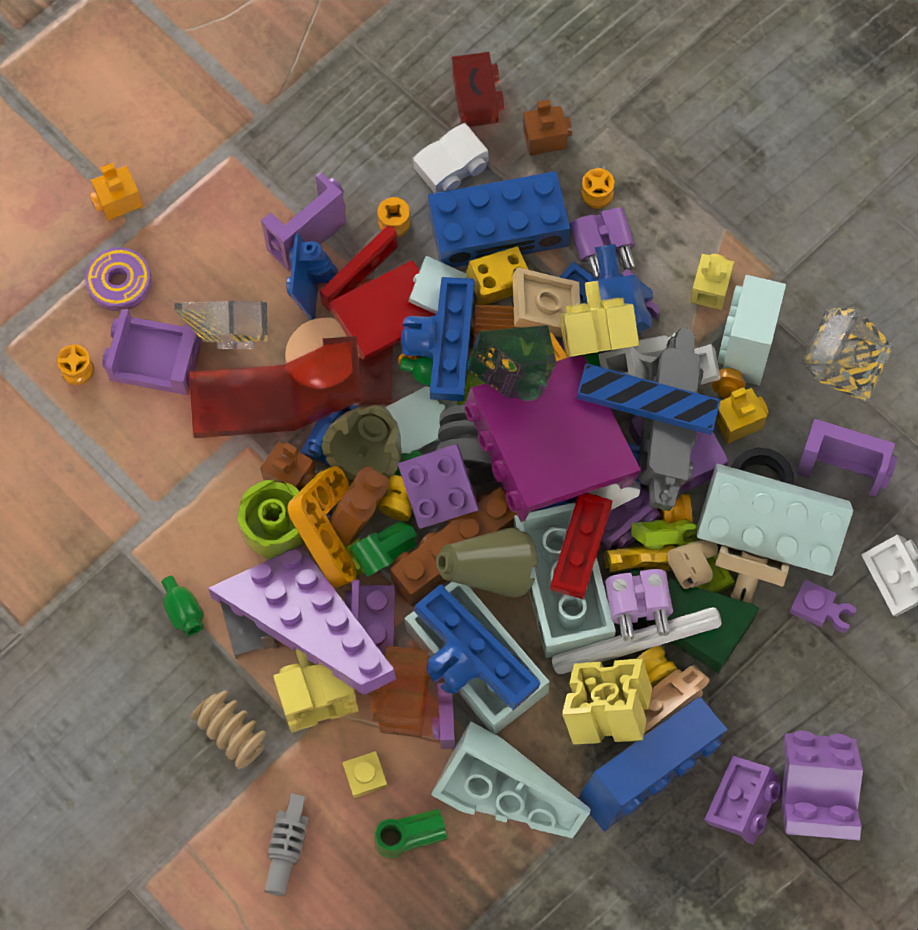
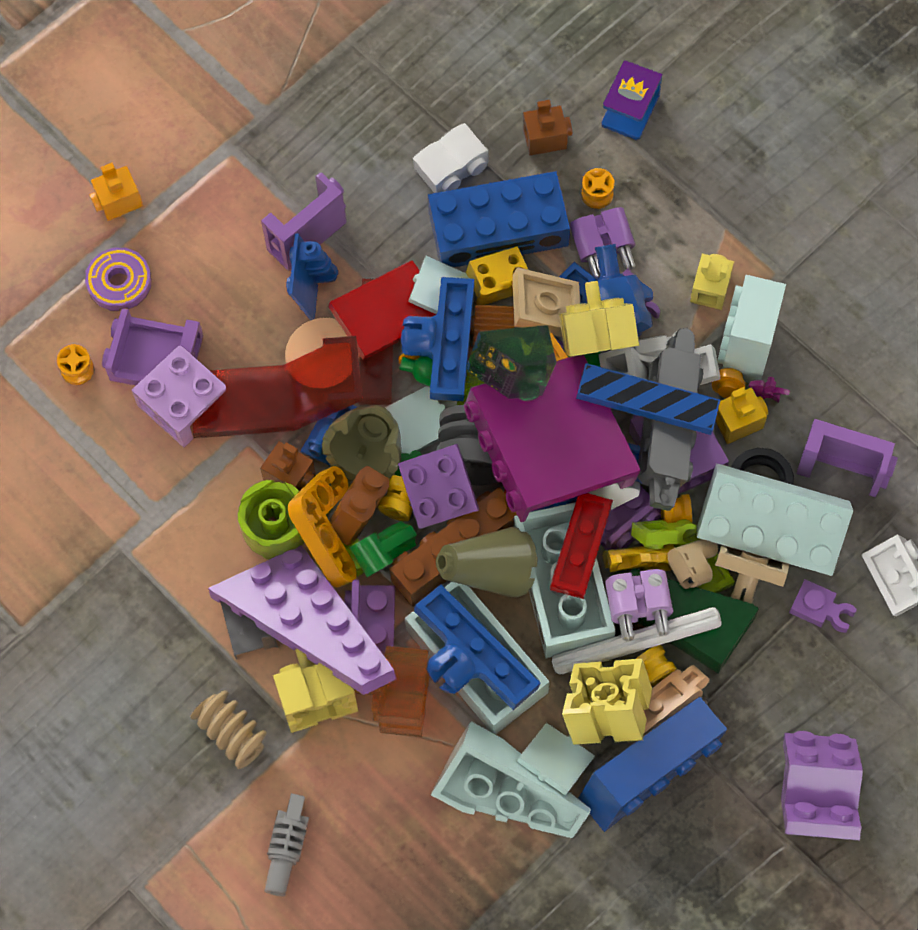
(178, 393): none -> lavender bracket
(182, 607): green plant -> none
(227, 322): clear slope -> none
(360, 266): red tile -> none
(365, 774): light yellow plate -> none
(401, 221): light orange wheel -> none
(414, 832): green piece -> none
(444, 724): medium lavender plate -> none
(475, 89): clear red brick -> none
(555, 759): none -> light aqua piece
(631, 100): none -> piece
(744, 799): medium lavender bracket -> none
(768, 389): none -> magenta plant
(847, 352): clear slope -> none

